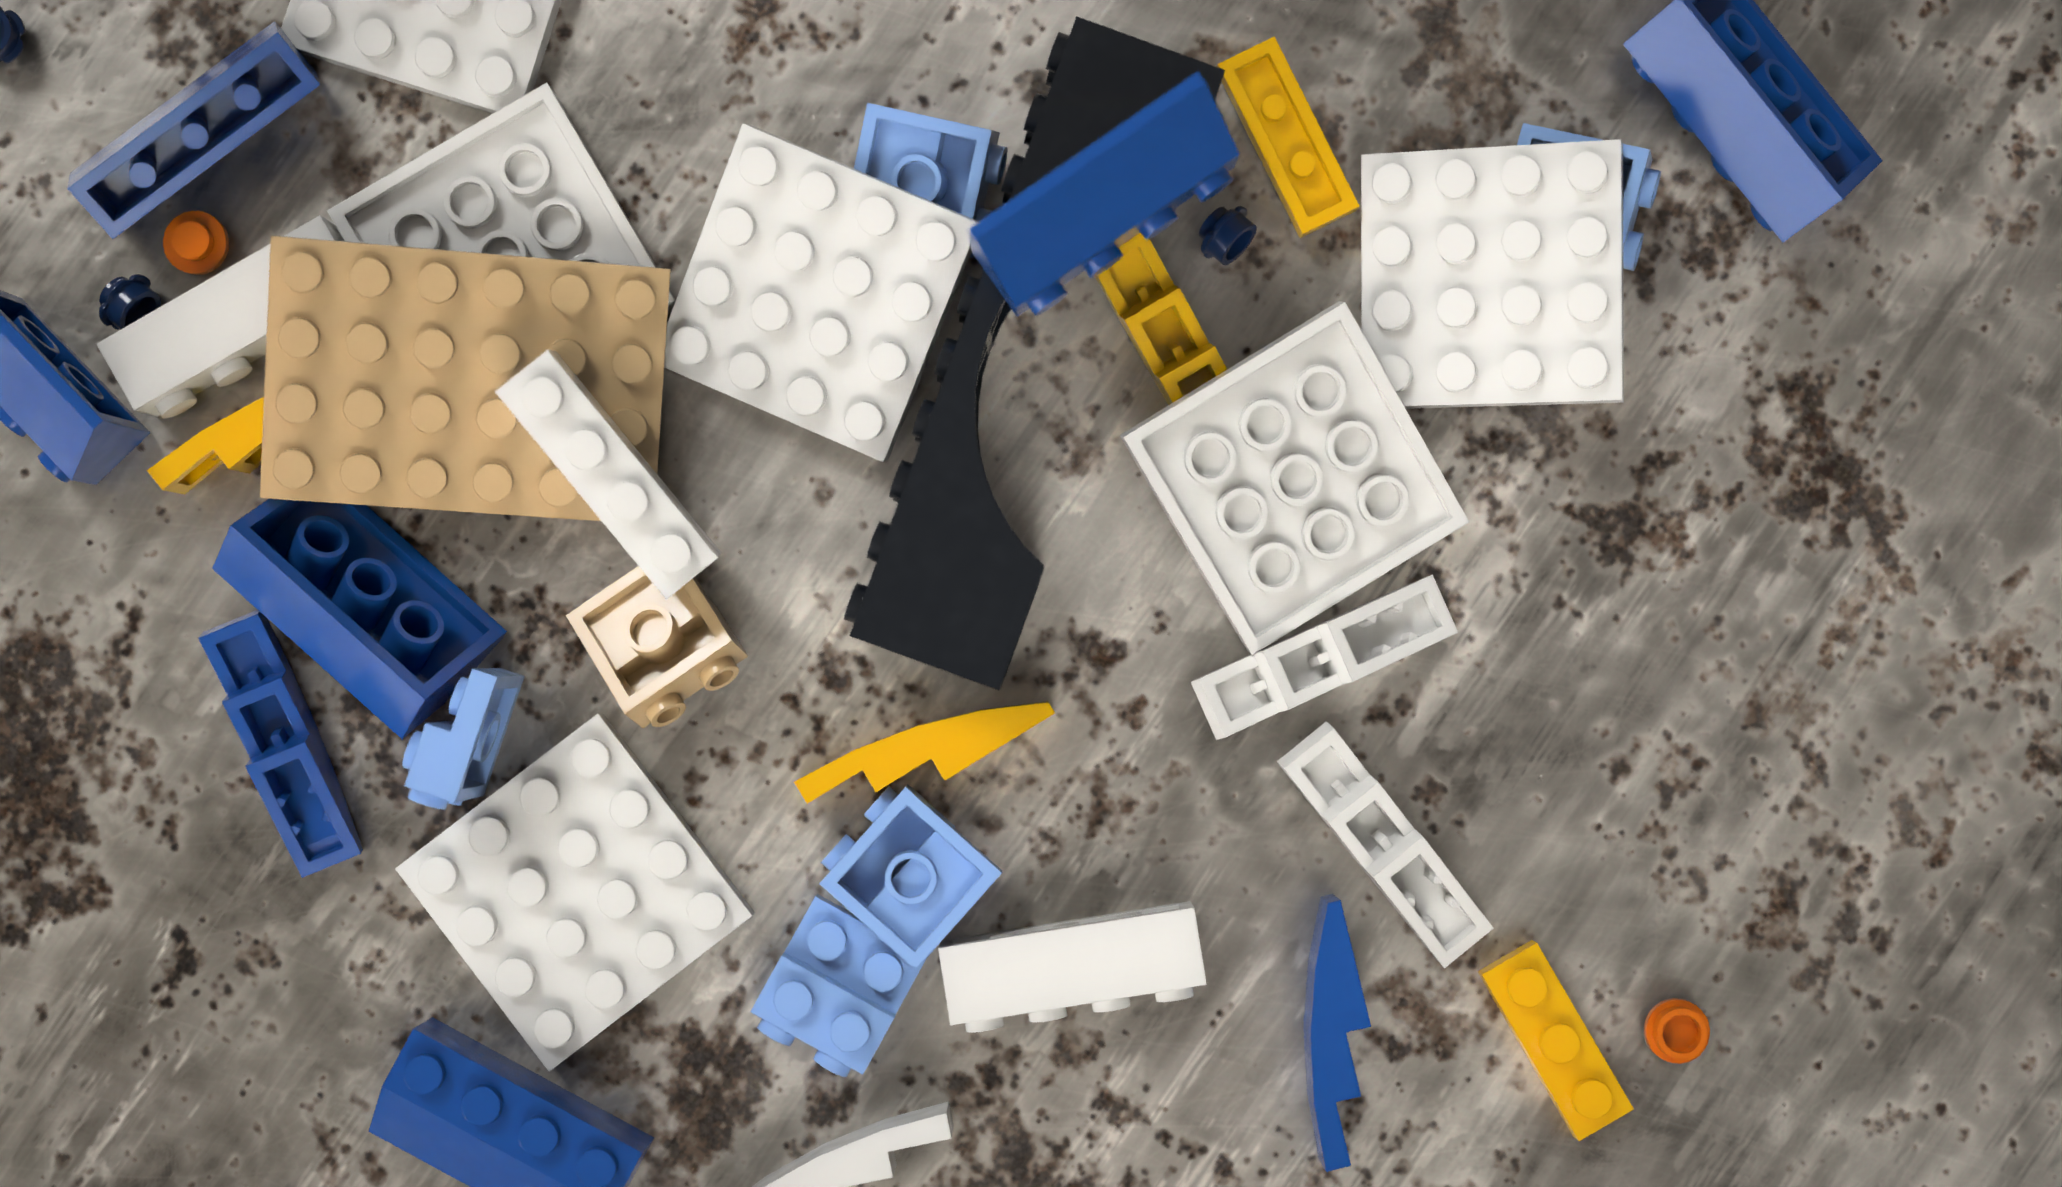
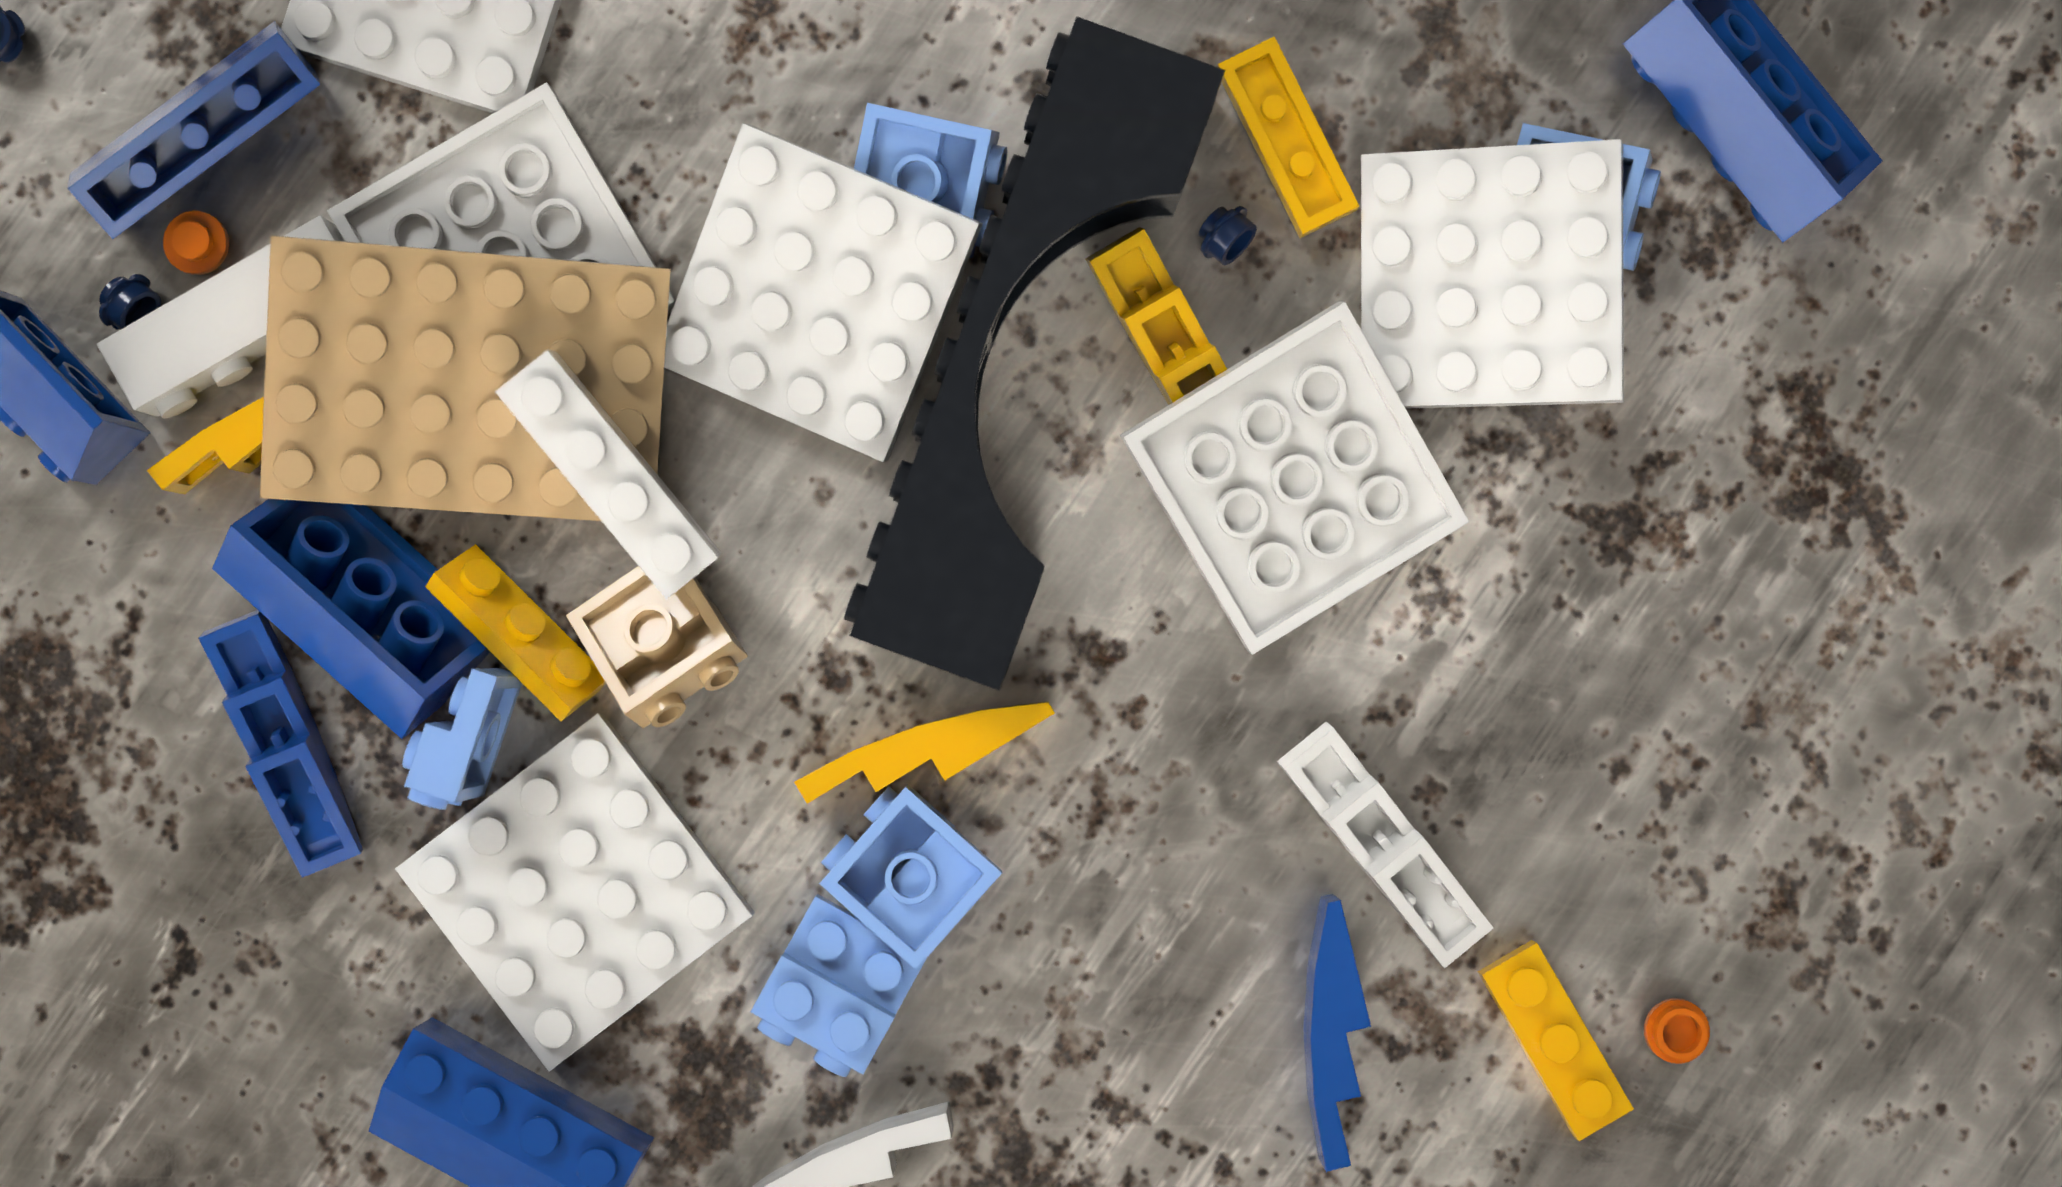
(517, 632): none -> yellow plate
(1071, 965): white brick -> none
(1106, 197): blue slope -> none
(1324, 657): white slope -> none

